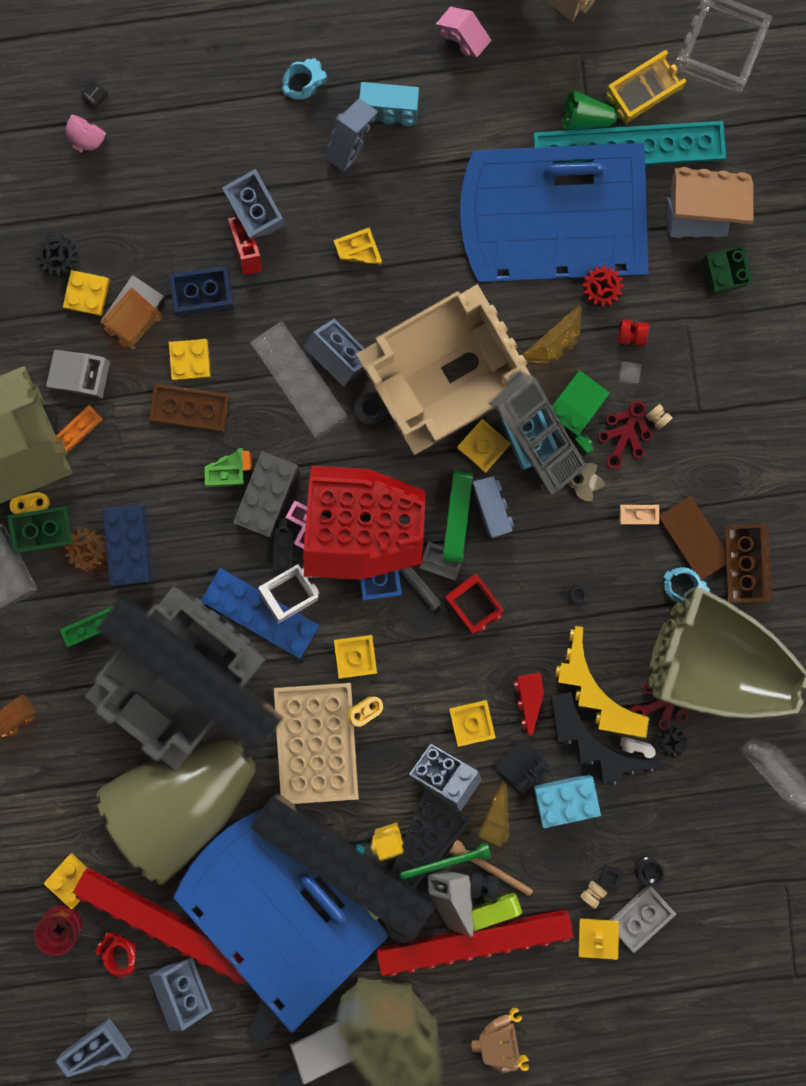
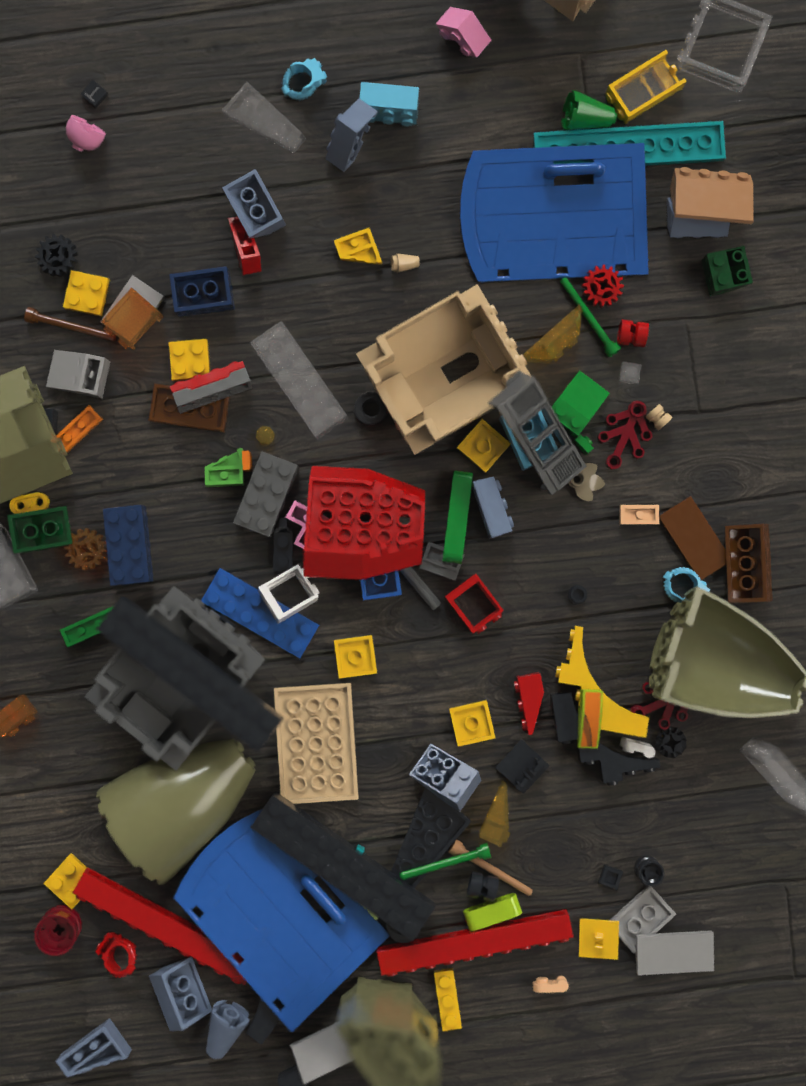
(32, 315): none -> reddish brown piece
(211, 386): none -> dark grey piece
(225, 1027): none -> sand blue cone
(260, 116): none -> clear wedge
(265, 435): none -> clear yellow tile
(336, 351): sand blue slope -> none
(363, 711): yellow plate -> none
(387, 841): yellow arch -> none
(404, 262): none -> tan cone
(447, 999): none -> yellow plate
(452, 899): light grey slope -> none
(500, 1046): medium nougat torso -> none
(543, 985): none -> light nougat plate
(567, 801): medium azure brick -> none
(589, 718): none -> slope
(597, 891): tan wheel -> none
(610, 346): none -> green piece
(674, 952): none -> light grey tile

